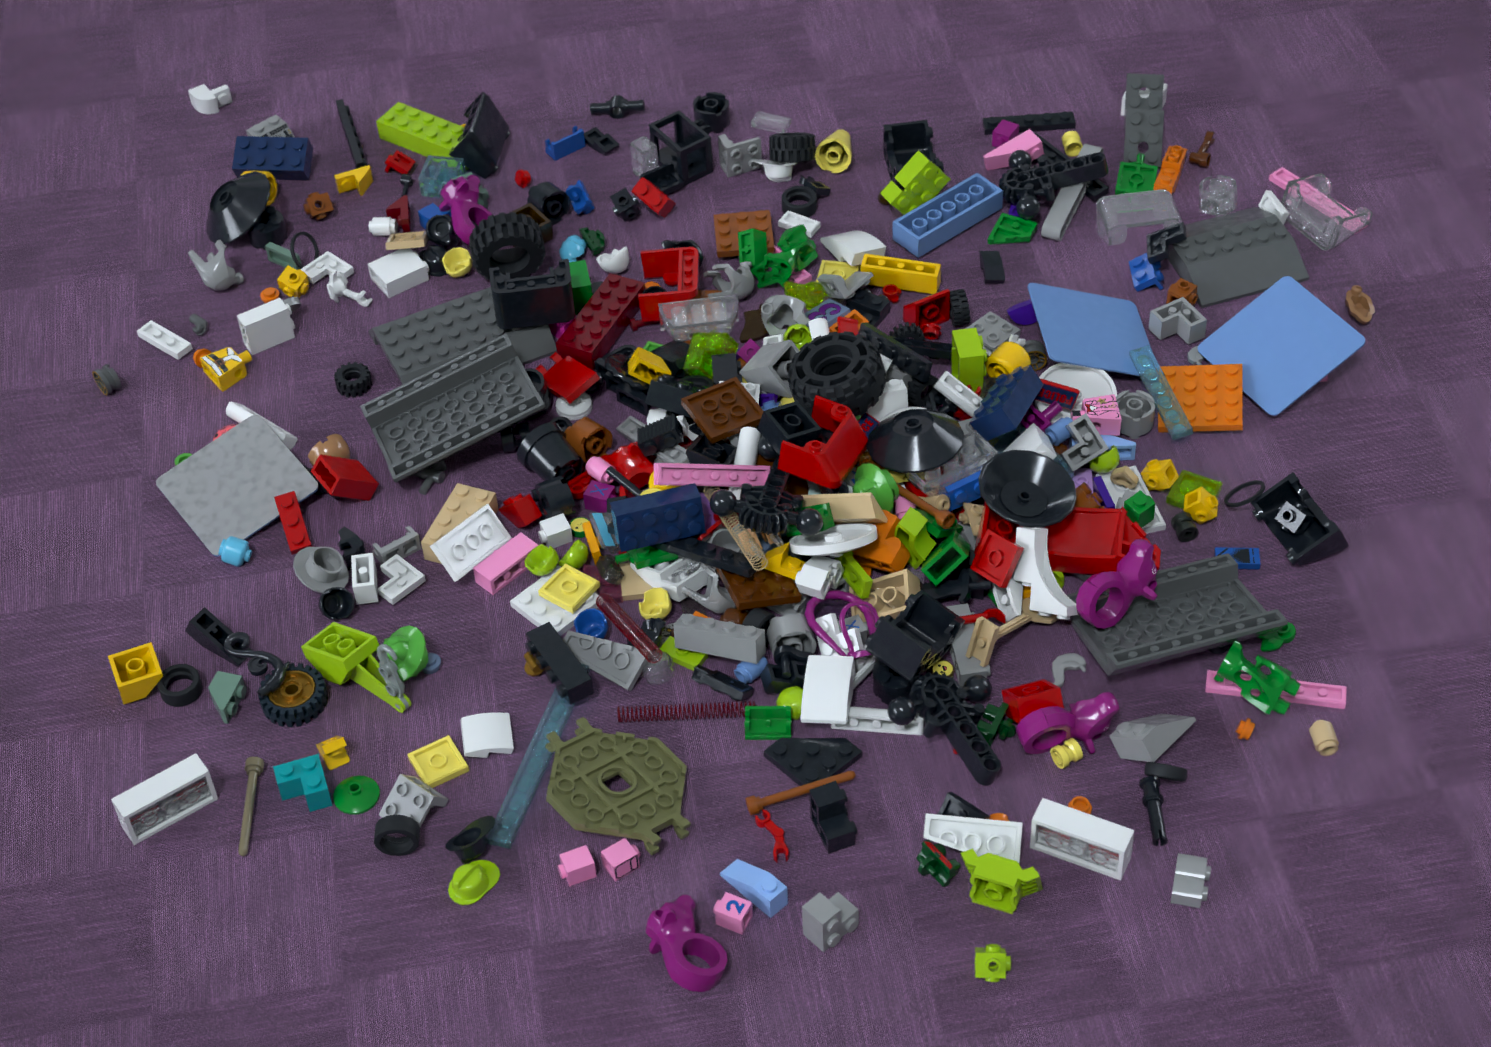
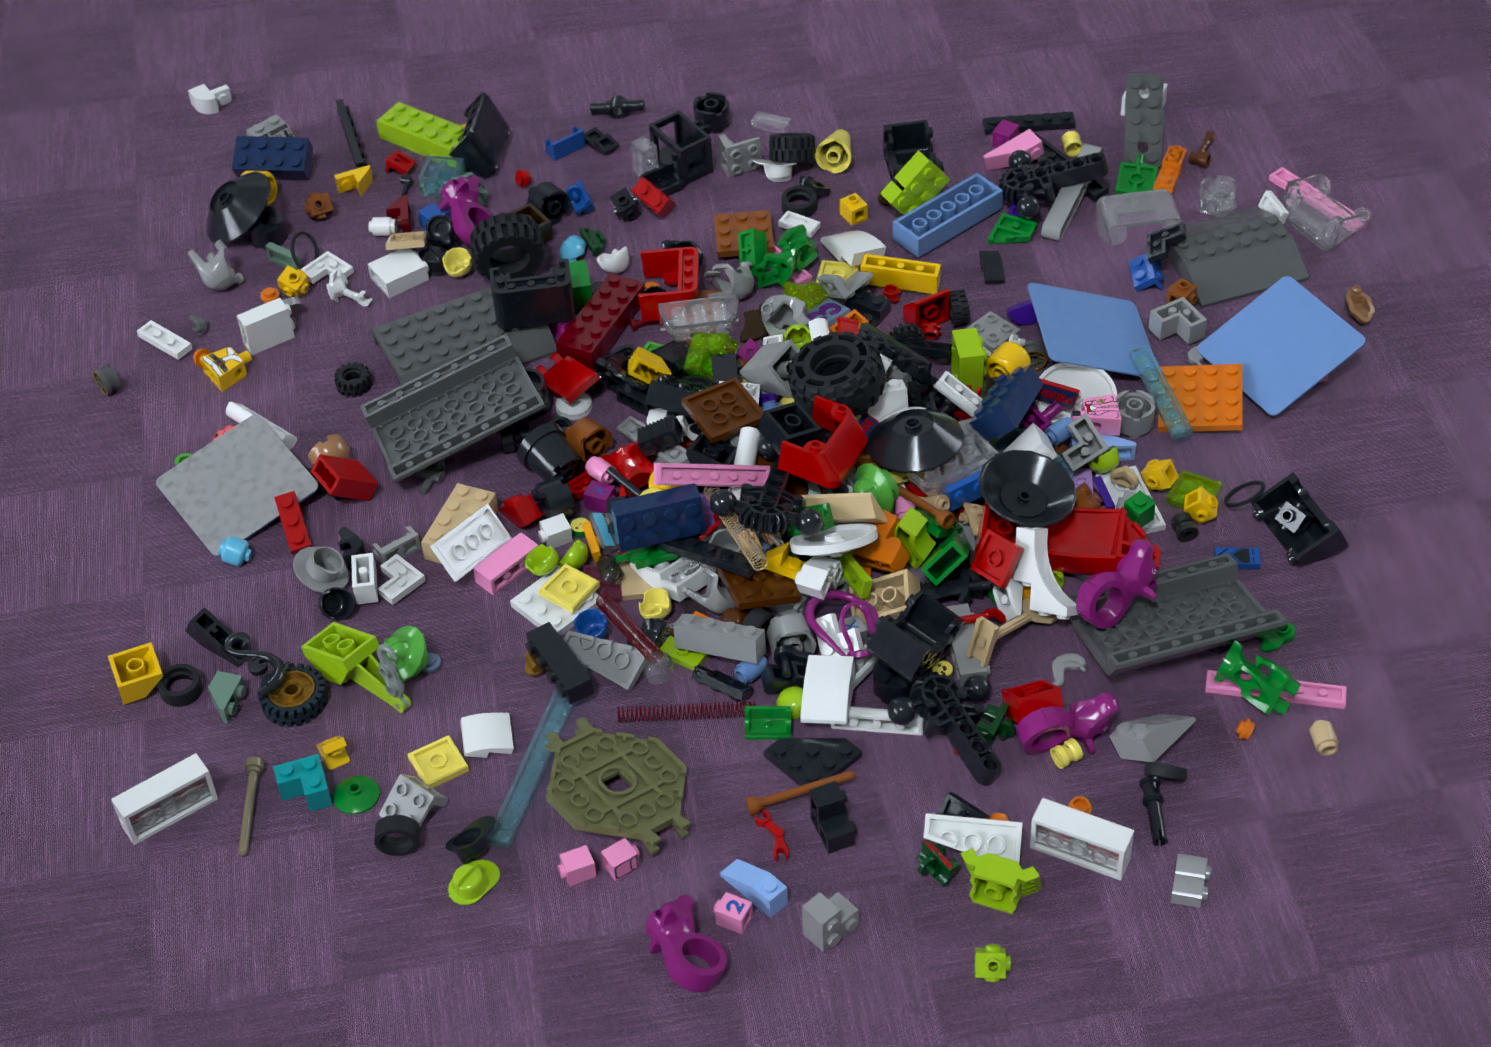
(853, 209): none -> yellow brick

